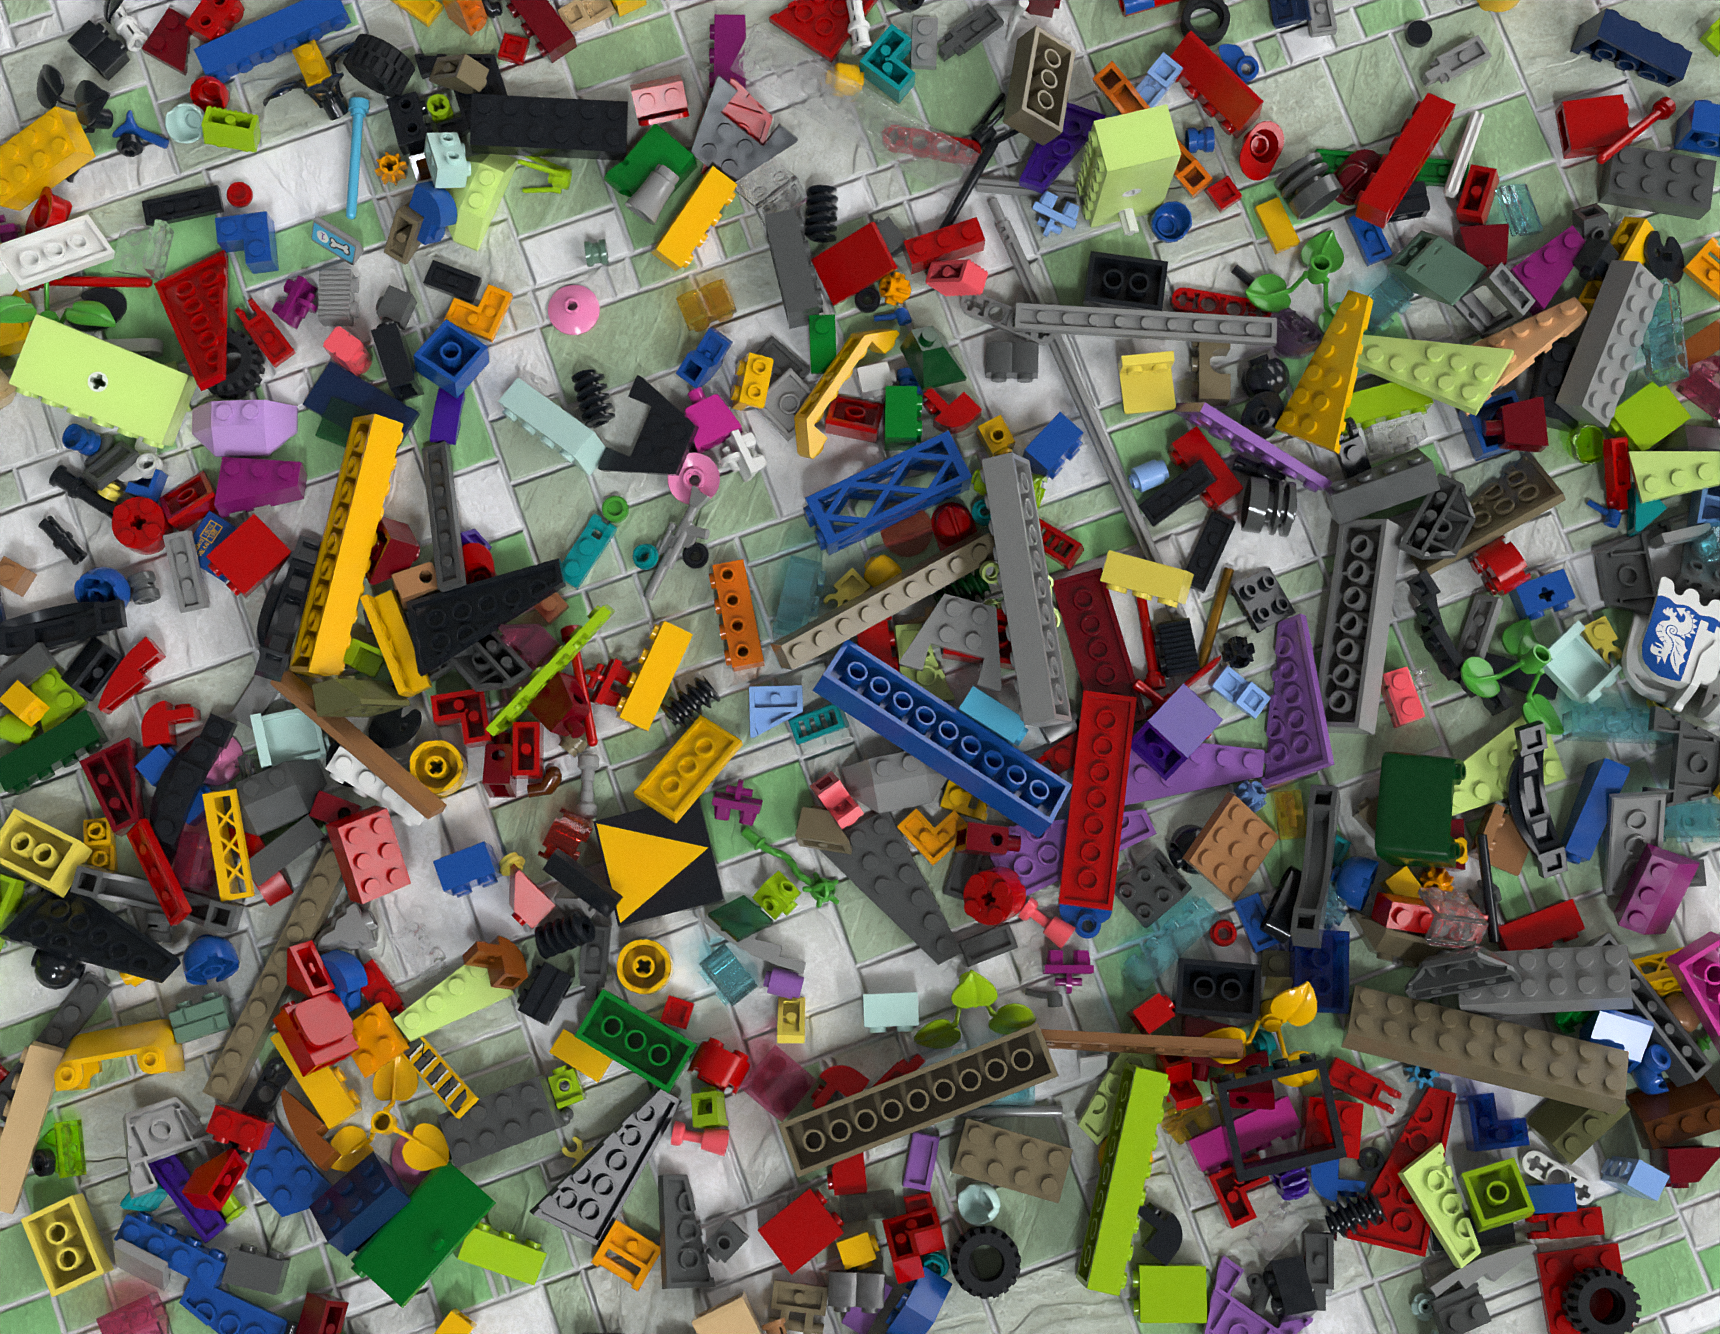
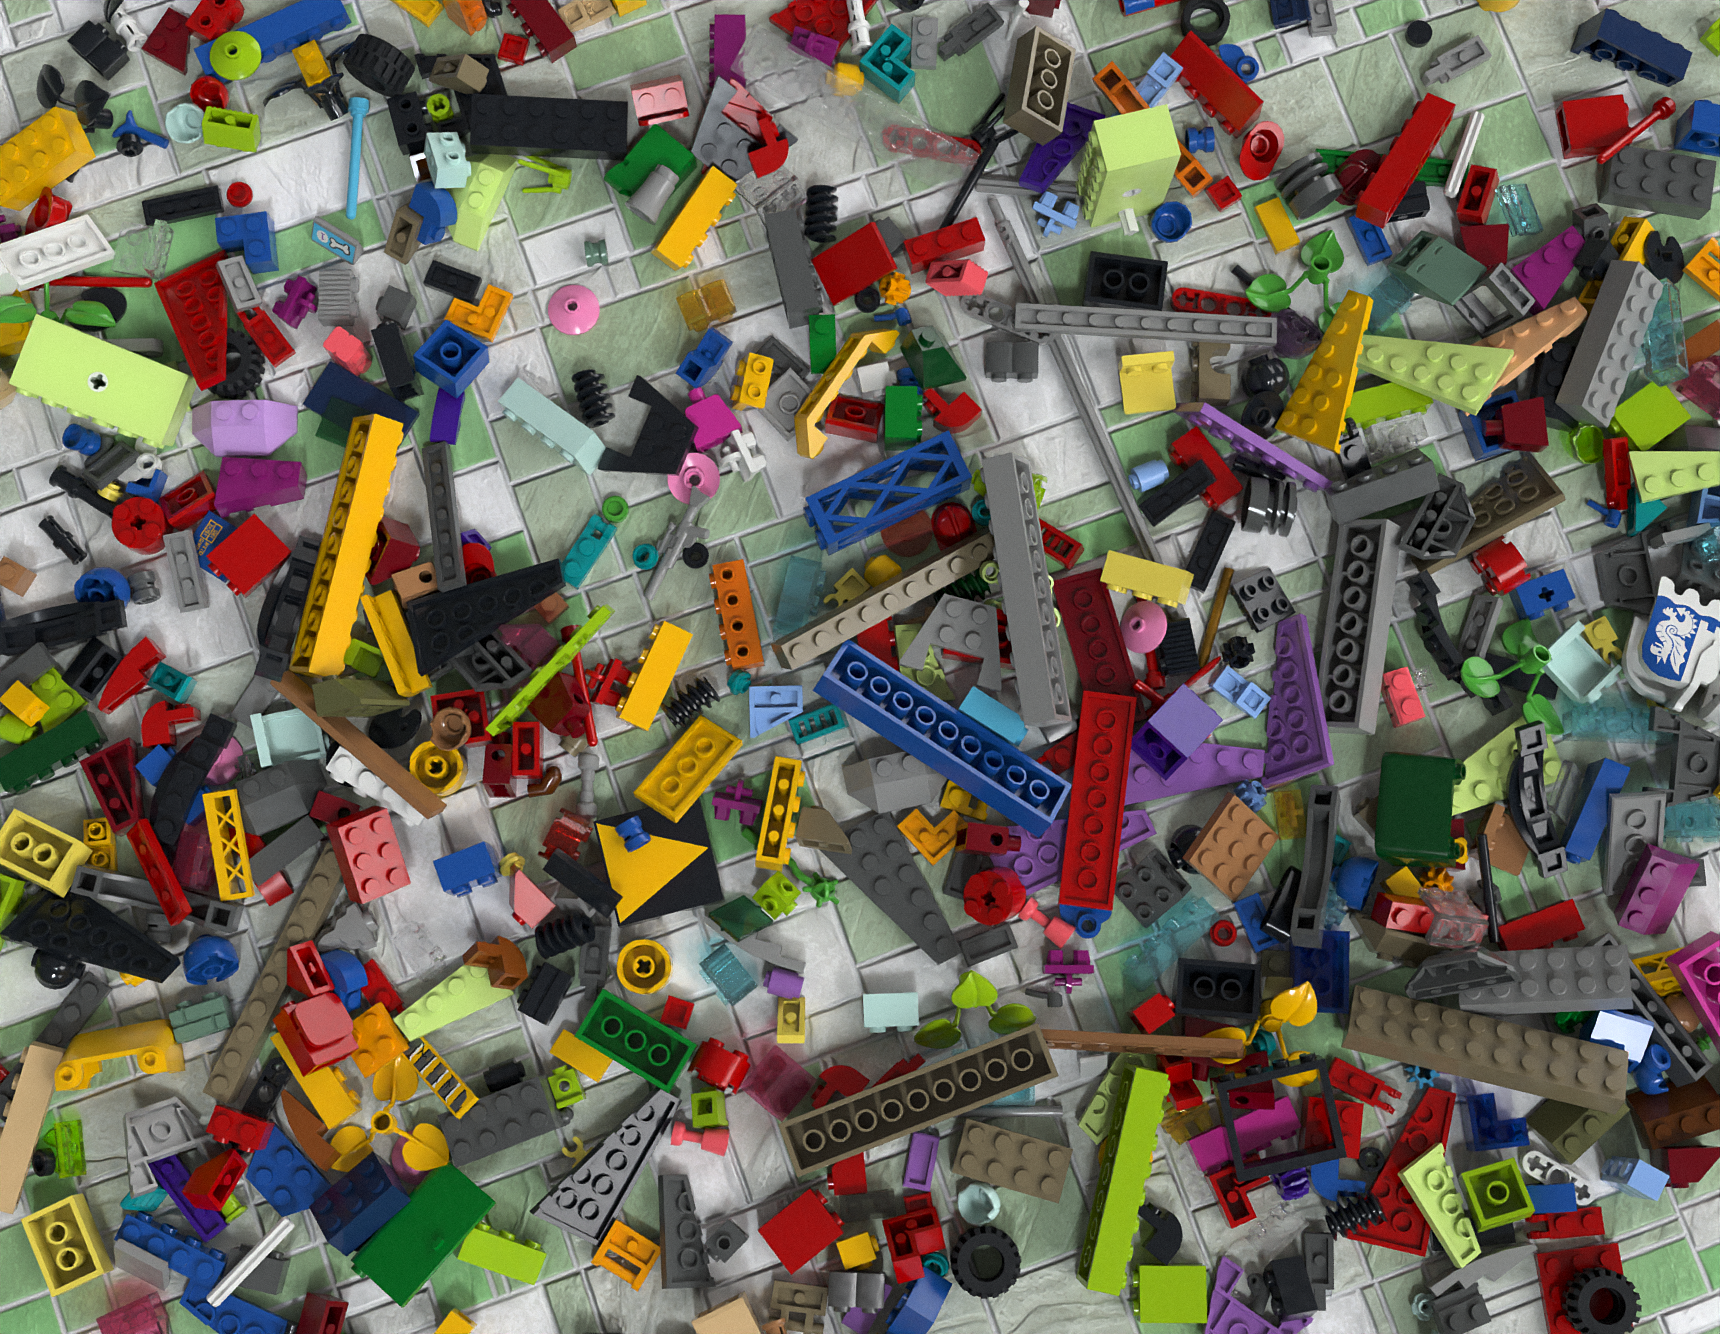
(172, 683): none -> teal slope
(238, 283): none -> light grey plate
(242, 63): none -> lime dish
(250, 1261): none -> white axle
(384, 170): light orange gear -> none
(450, 729): none -> medium nougat hair
(504, 1075): none -> black brick
(633, 834): none -> blue wheel
(739, 682): none -> teal plate
(772, 157): none -> red brick
(778, 814): none -> yellow brick
(815, 45): none -> magenta hips
(836, 800): coral brick -> none
(995, 437): yellow brick -> none
(1053, 446): blue brick -> none
(1151, 630): none -> bright pink dish
(1565, 792): none -> clear tile

